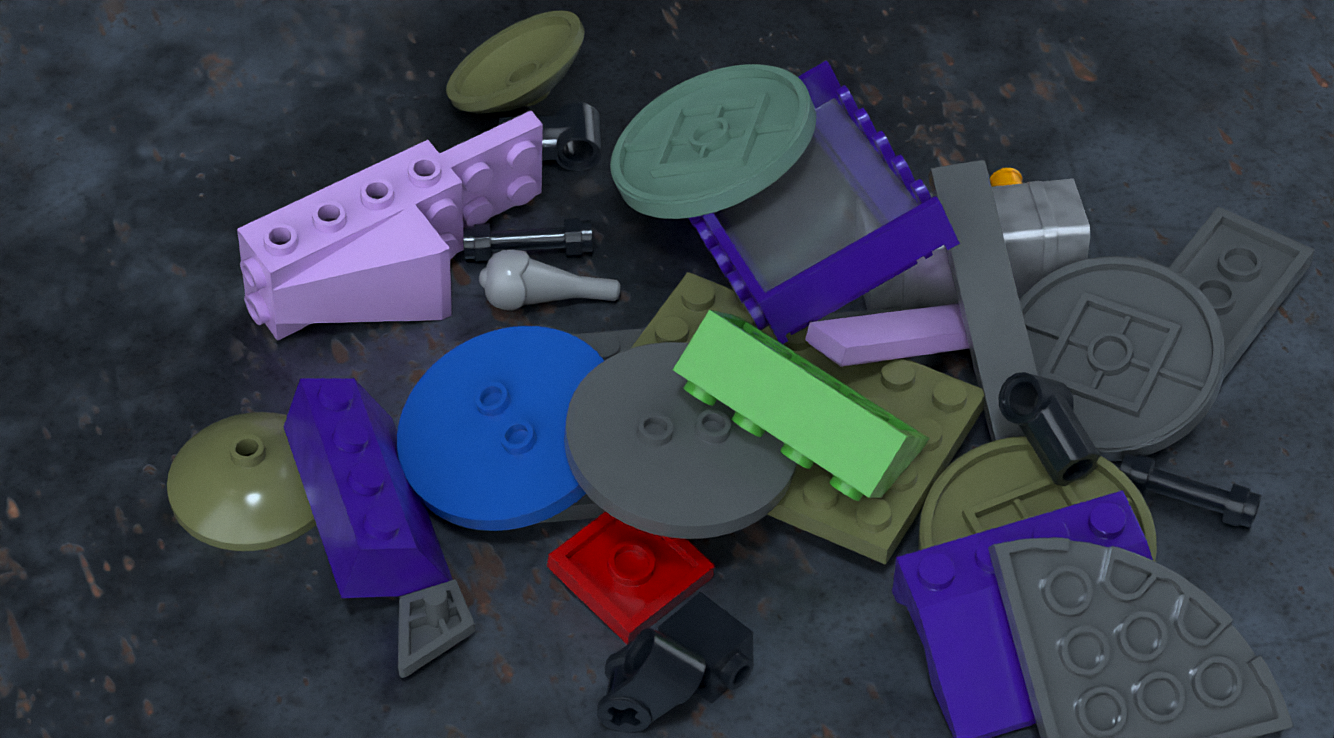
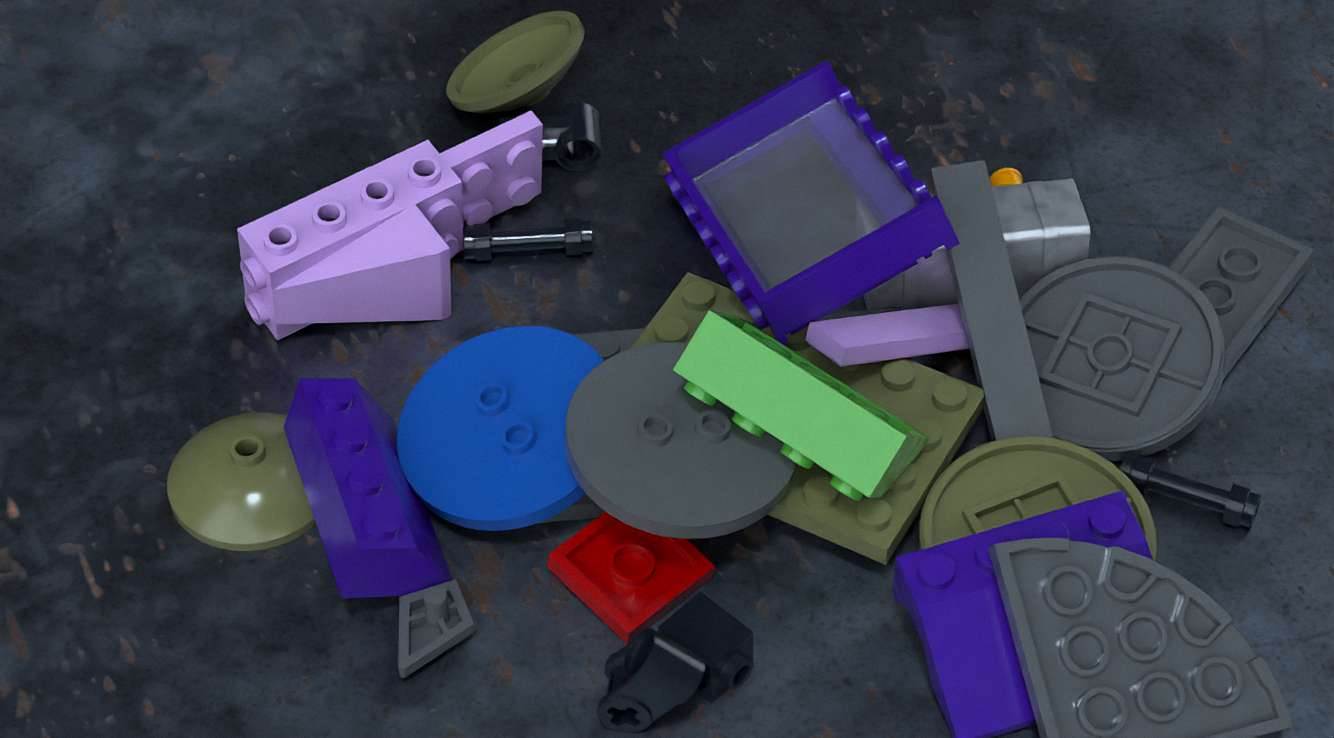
(517, 280): light grey piece -> none
(713, 141): sand green plate -> none
(1050, 426): black piece -> none

